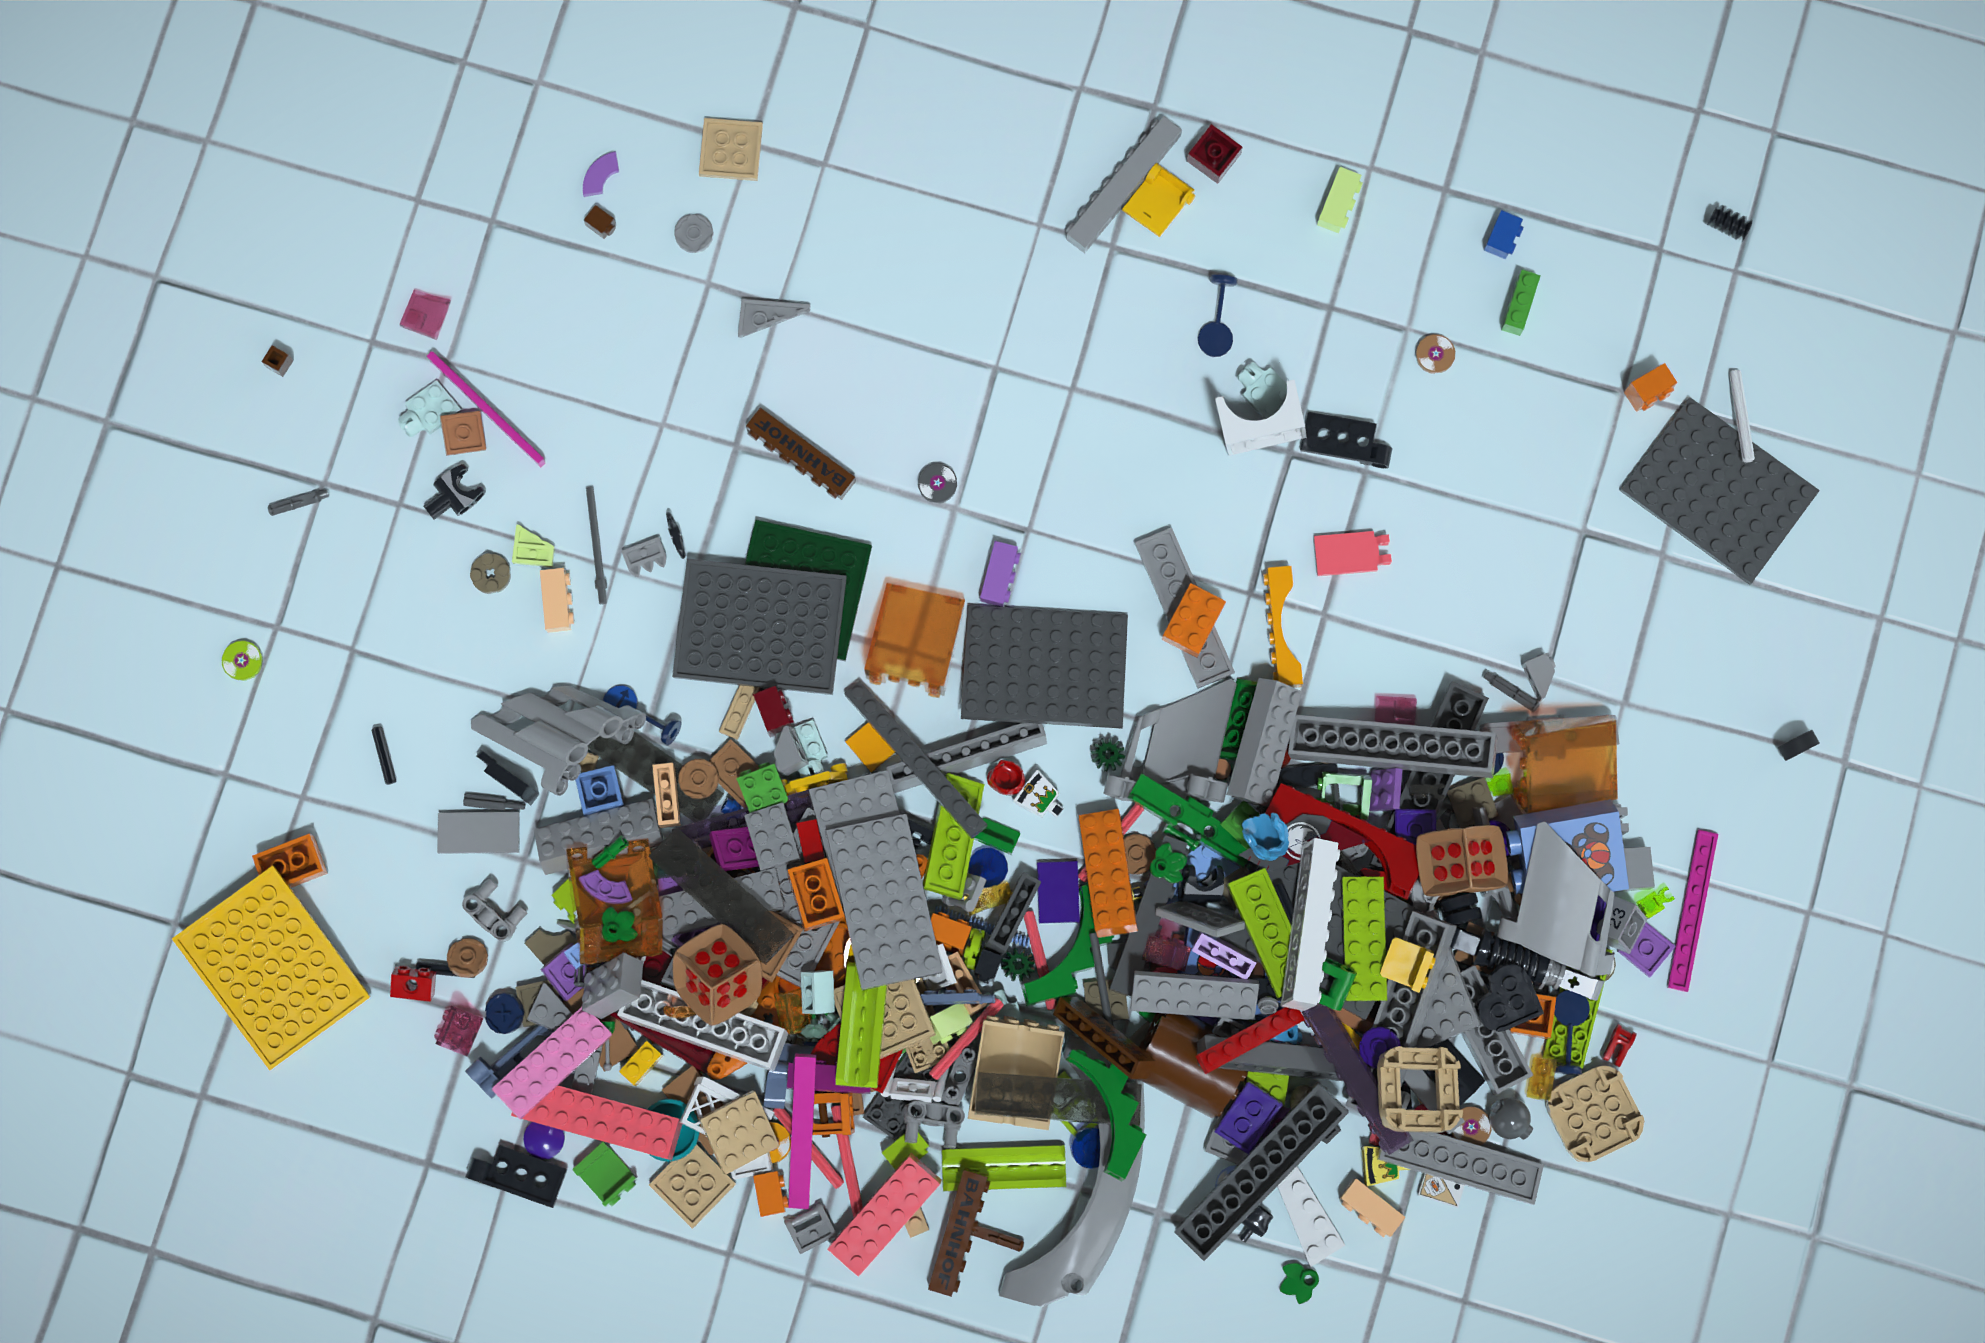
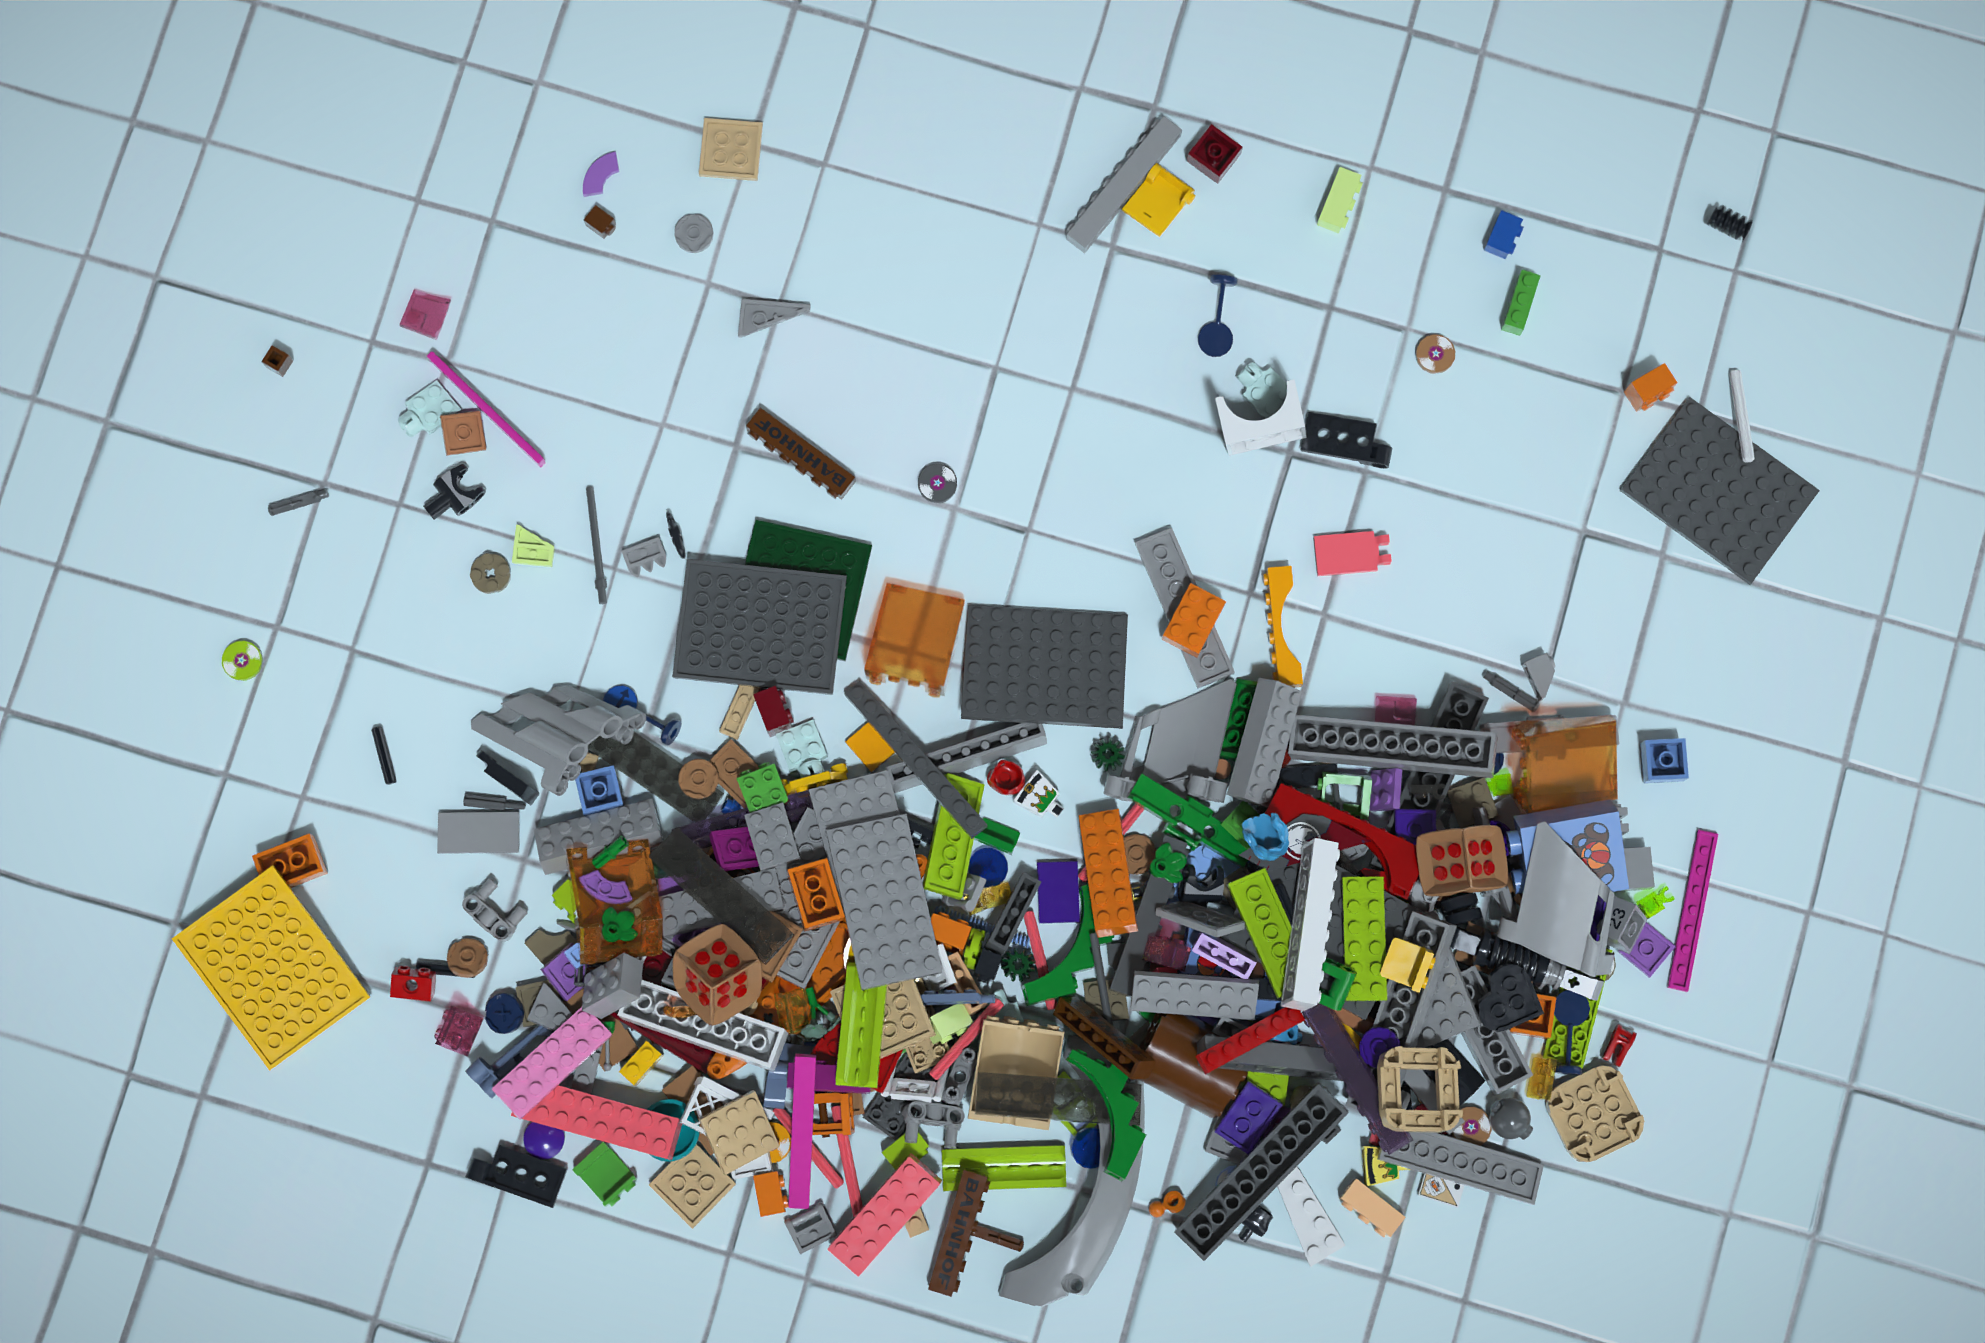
(556, 600): light nougat brick -> none
(666, 795): light nougat brick -> none
(789, 752): light grey slope -> none
(810, 841): red tile -> none
(817, 992): light aqua brick -> none
(1000, 574): medium lavender brick -> none
(1158, 1208): none -> orange plate
(1267, 1005): light grey plate -> none
(1296, 1284): green plate -> none
(1664, 760): none -> medium blue brick
(1798, 745): black tyre -> none

